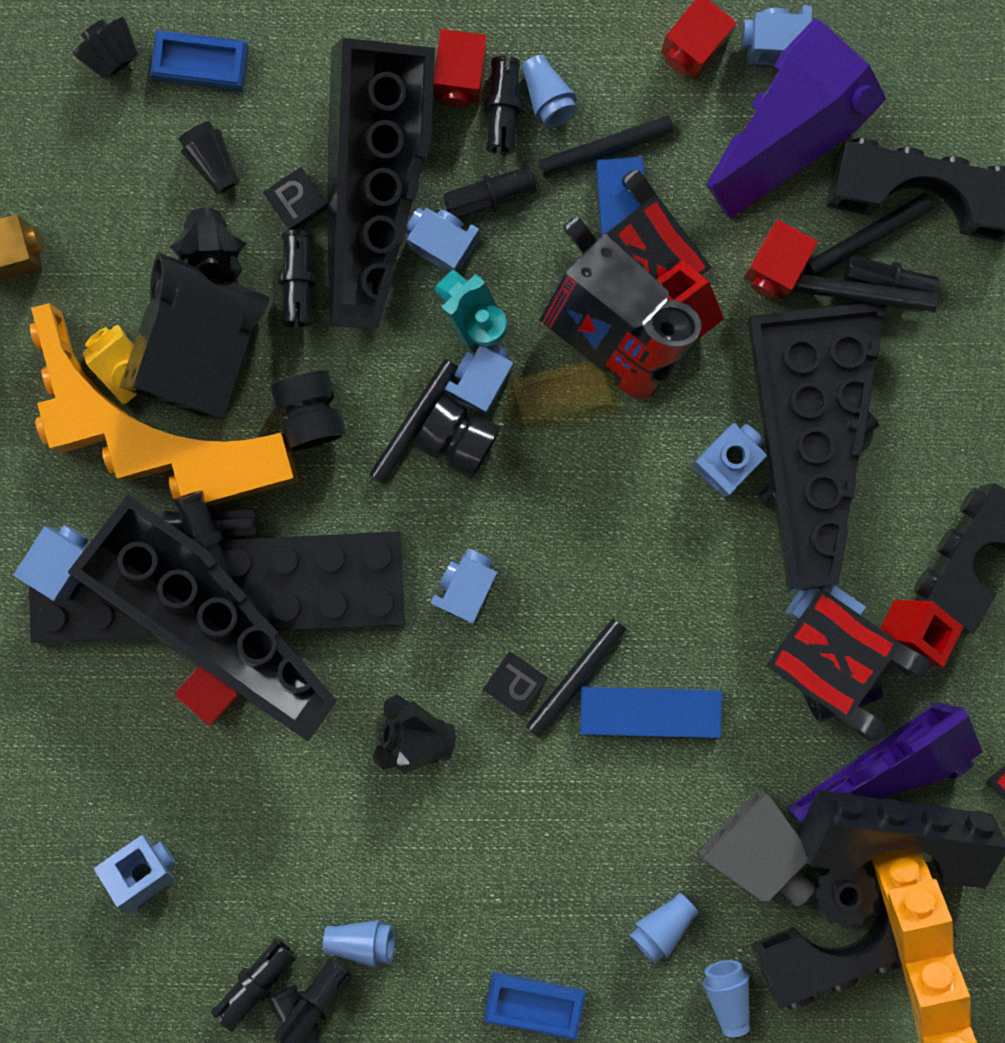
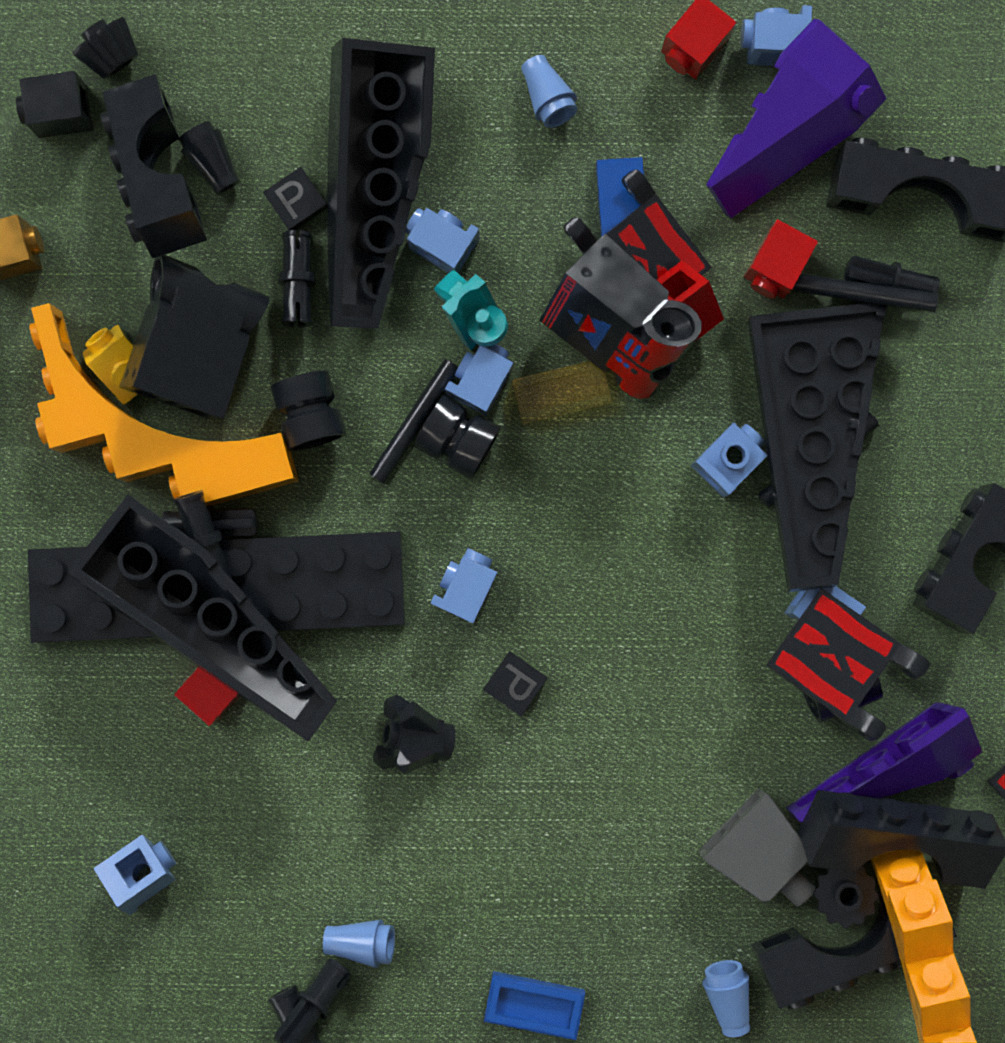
(50, 559): medium blue brick -> none
(54, 104): none -> black brick
(160, 203): none -> black arch
(199, 60): blue tile -> none
(209, 245): black rock -> none
(254, 984): black pin -> none
(459, 67): red brick -> none
(490, 192): black axle -> none
(503, 105): black pin -> none
(575, 678): black bar -> none
(606, 146): black bar -> none
(650, 712): blue tile -> none
(663, 928): medium blue cone -> none
(869, 235): black bar -> none
(923, 629): red brick -> none

